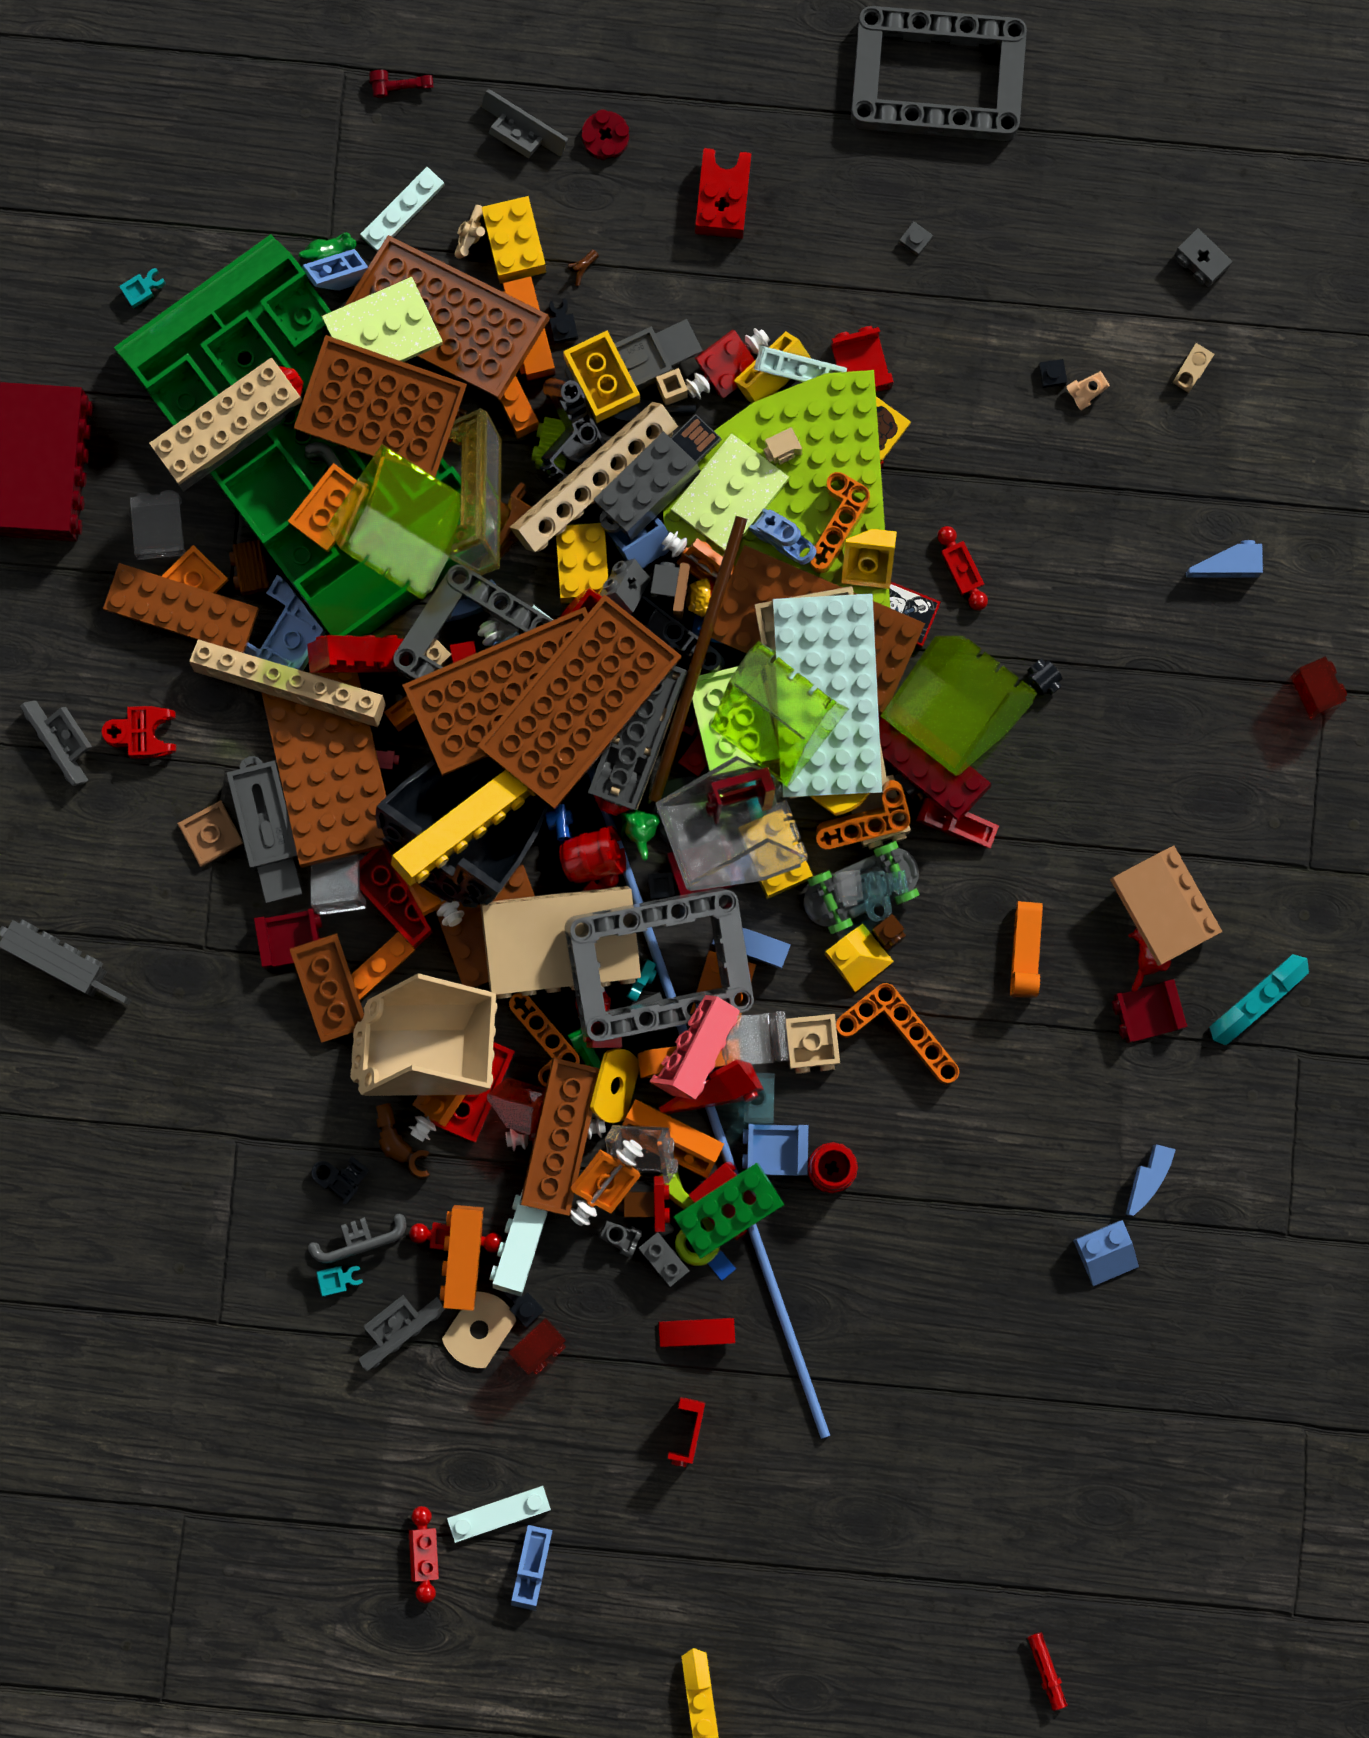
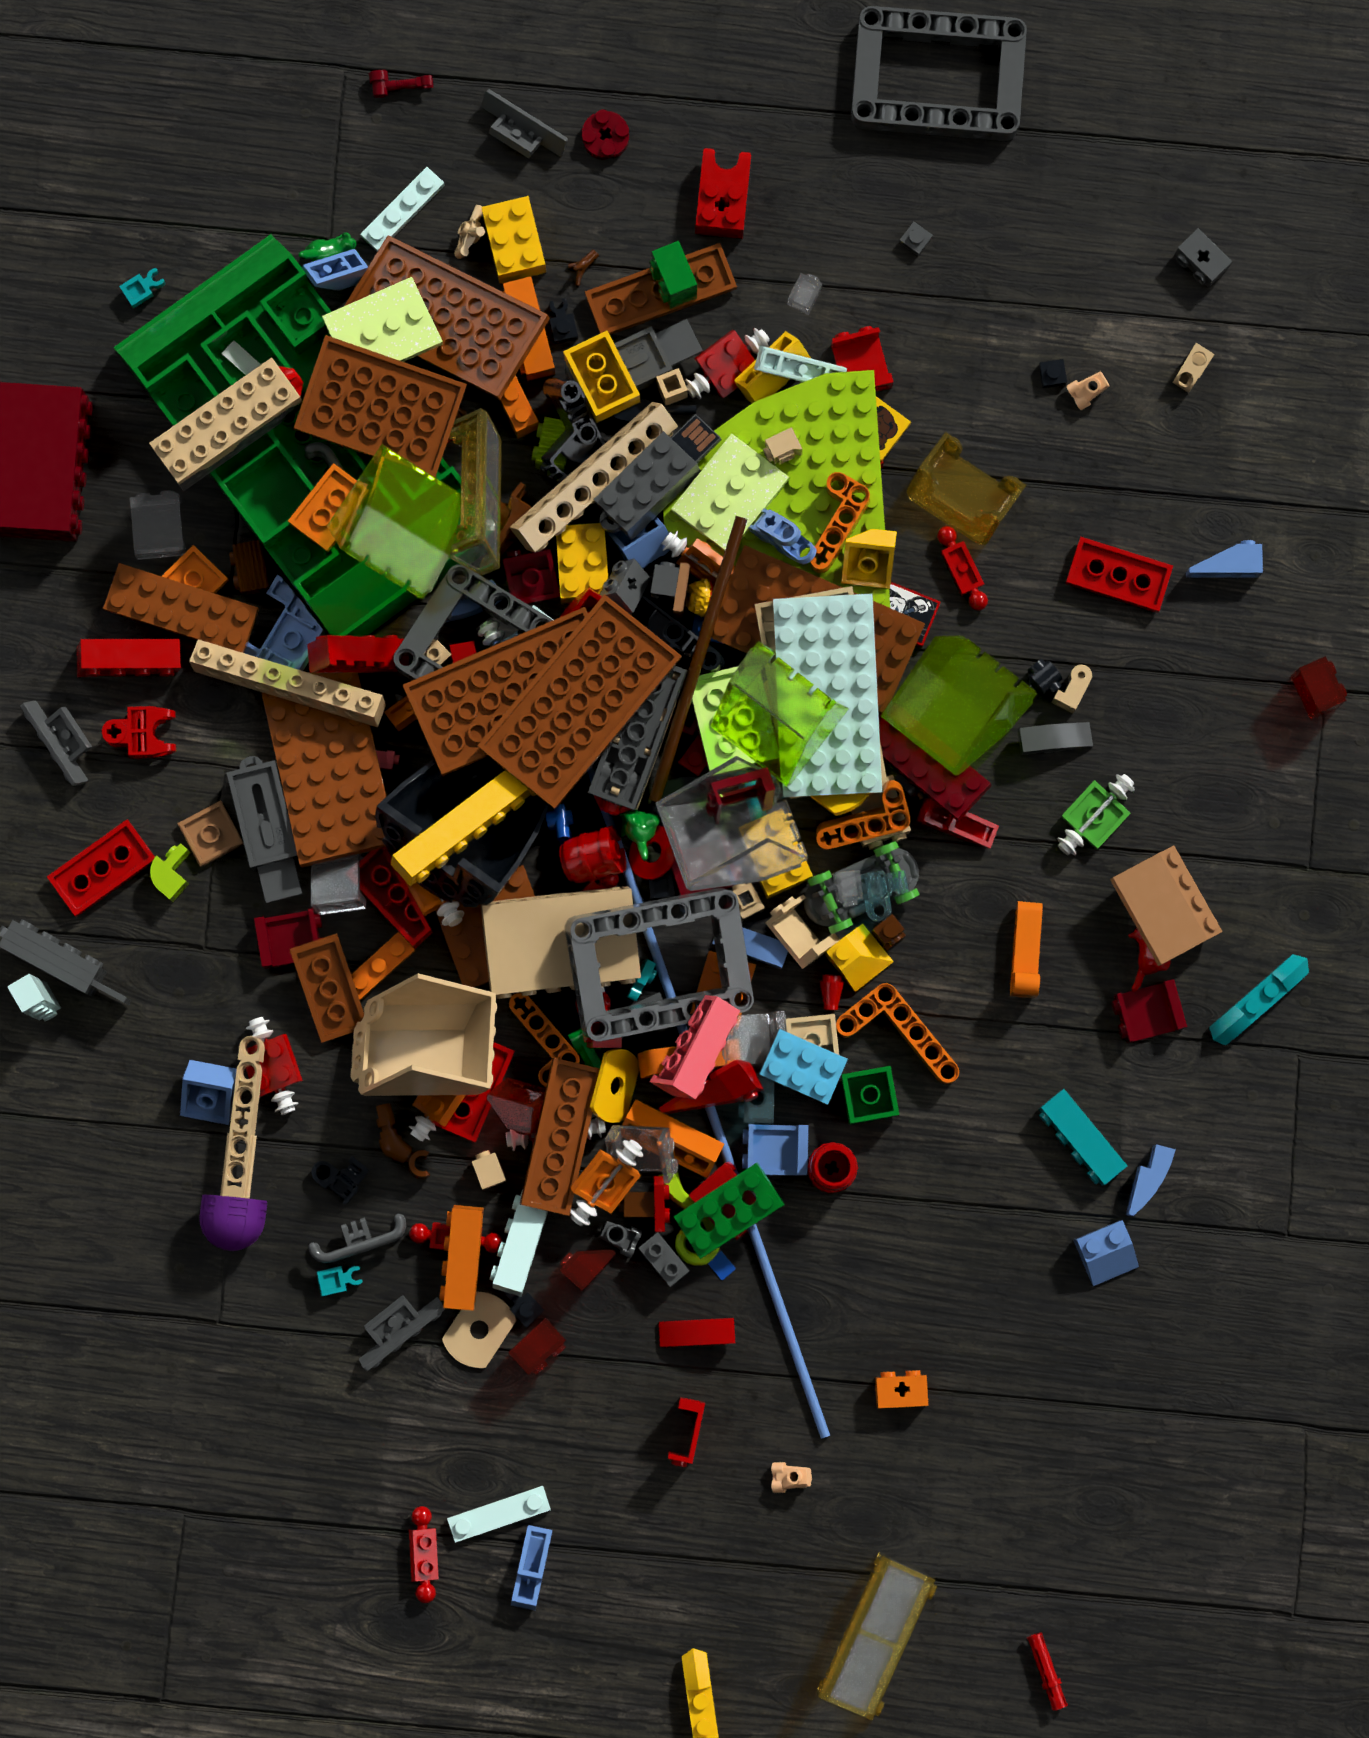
(34, 997): none -> light aqua brick
(85, 862): none -> red plate
(127, 657): none -> red wedge
(164, 874): none -> lime brick
(208, 1092): none -> medium blue slope
(233, 1218): none -> piece
(240, 358): none -> white sticker
(278, 1066): none -> red plate
(488, 1170): none -> tan brick
(531, 575): none -> dark red plate
(585, 1265): none -> clear red slope
(637, 298): none -> dark orange plate
(658, 868): none -> red gear
(673, 274): none -> green brick
(748, 900): none -> tan window
(785, 1477): none -> light nougat plate
(796, 934): none -> tan panel
(803, 1066): none -> medium azure plate
(805, 293): none -> clear brick
(831, 990): none -> red cone
(869, 1095): none -> green brick
(876, 1637): none -> windscreen
(915, 1396): none -> orange brick
(962, 493): none -> clear yellow windscreen
(1054, 737): none -> dark grey slope
(1078, 682): none -> tan leg
(1082, 1137): none -> teal brick
(1095, 814): none -> bright green plate
(1131, 563): none -> red plate

